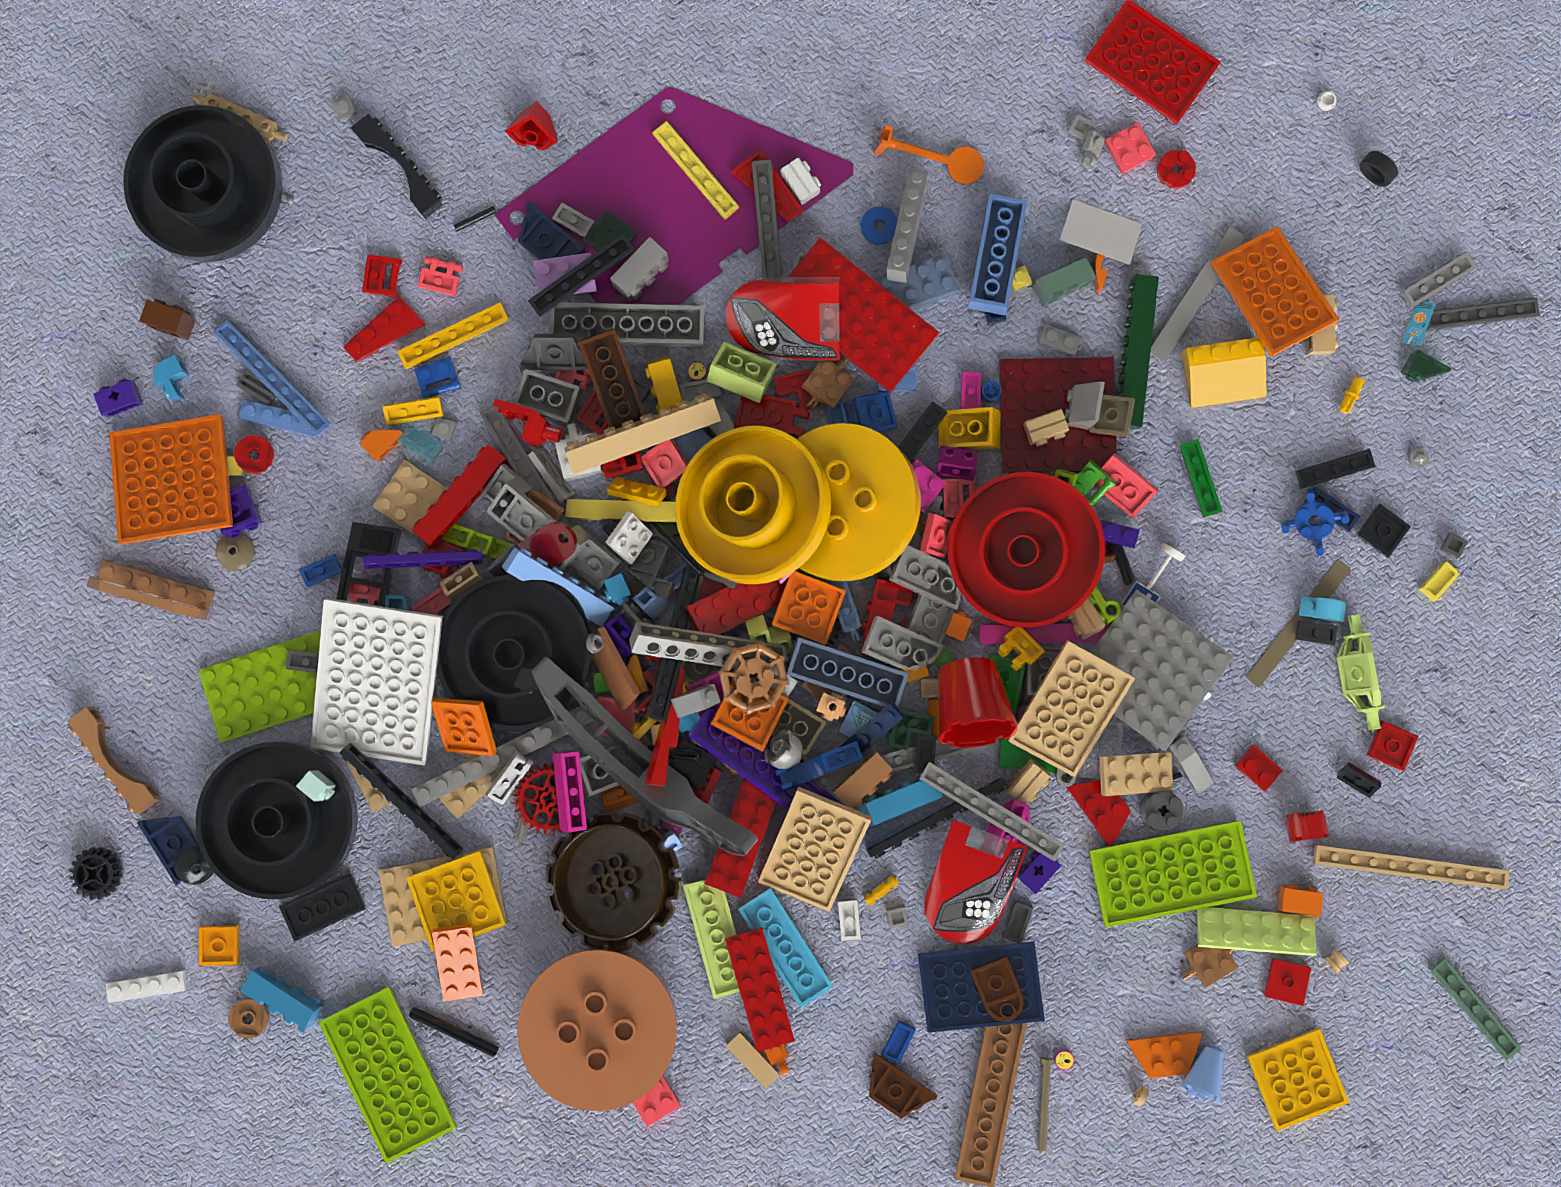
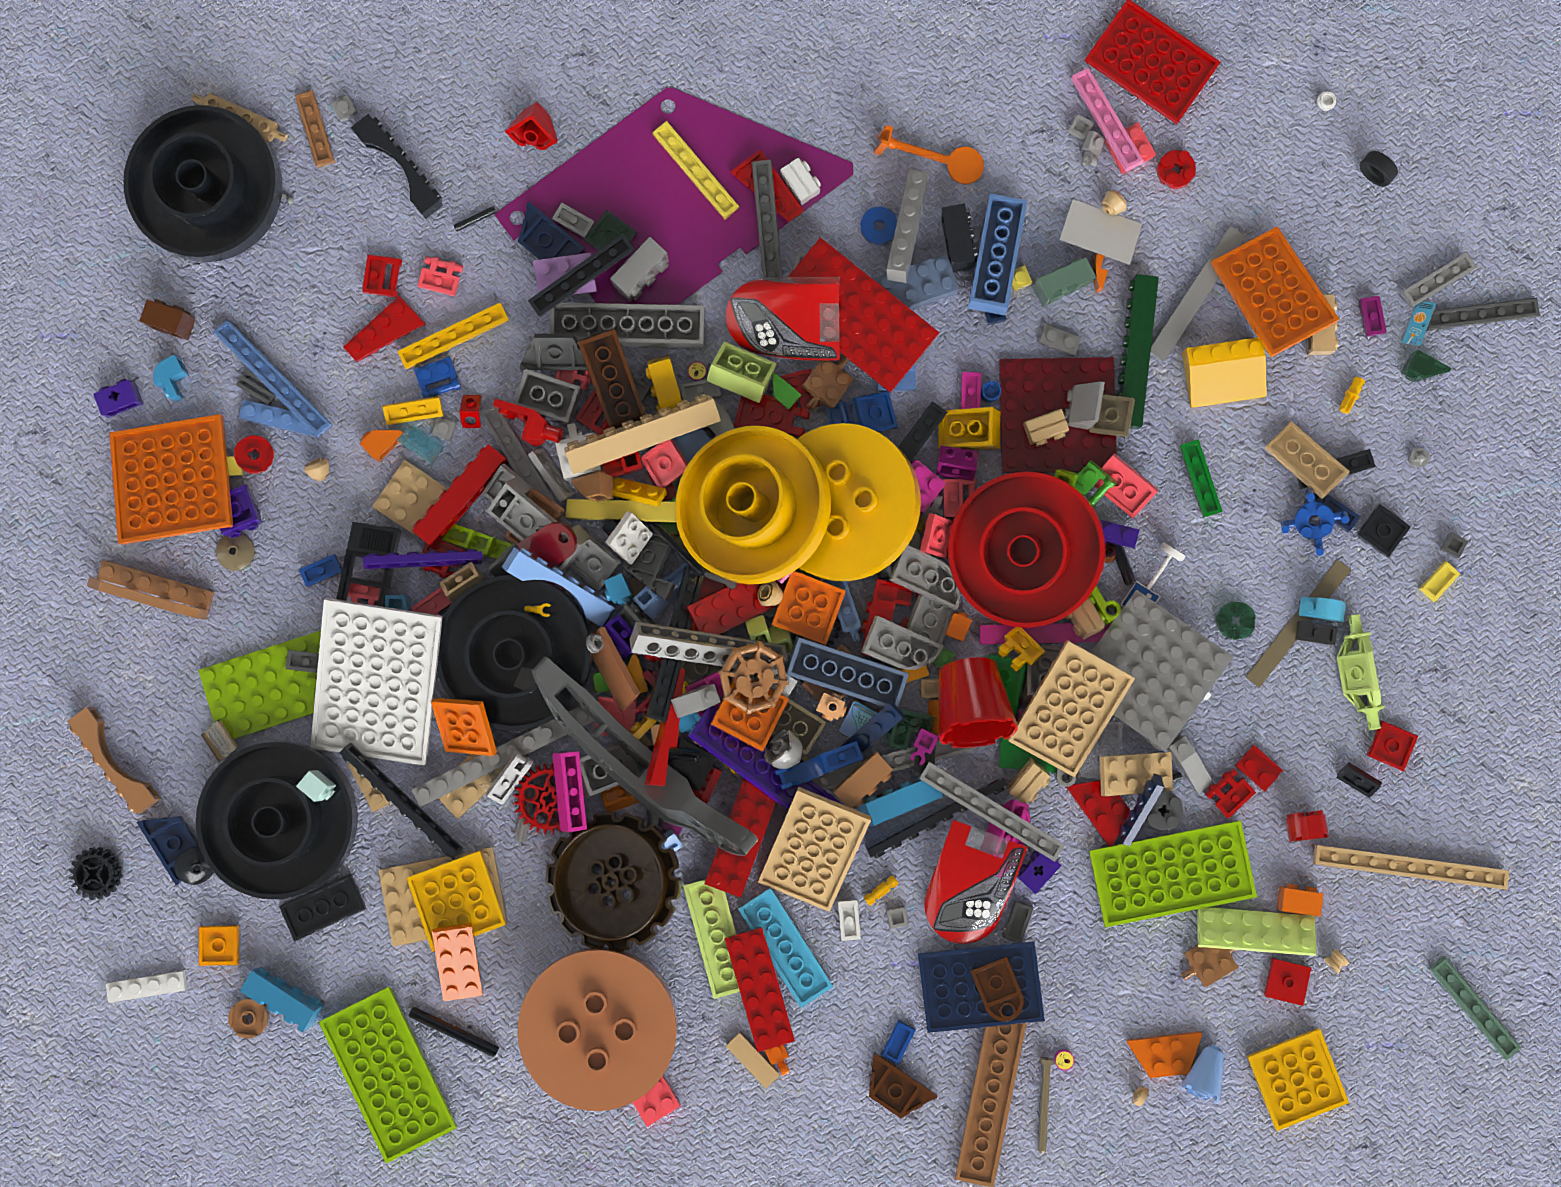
(219, 740): none -> clear smoke piece
(315, 128): none -> medium nougat tile
(317, 469): none -> tan cone
(470, 408): none -> red bracket
(537, 609): none -> yellow piece
(595, 486): none -> medium nougat slope
(770, 594): none -> tan cone
(784, 392): none -> bright green slope
(924, 743): none -> magenta plate
(958, 237): none -> black brick
(1107, 119): none -> bright pink plate
(1113, 203): none -> tan cone
(1141, 810): none -> dark blue plate
(1234, 798): none -> red plate
(1246, 621): none -> clear green plate
(1306, 460): none -> tan tile
(1372, 316): none -> magenta plate

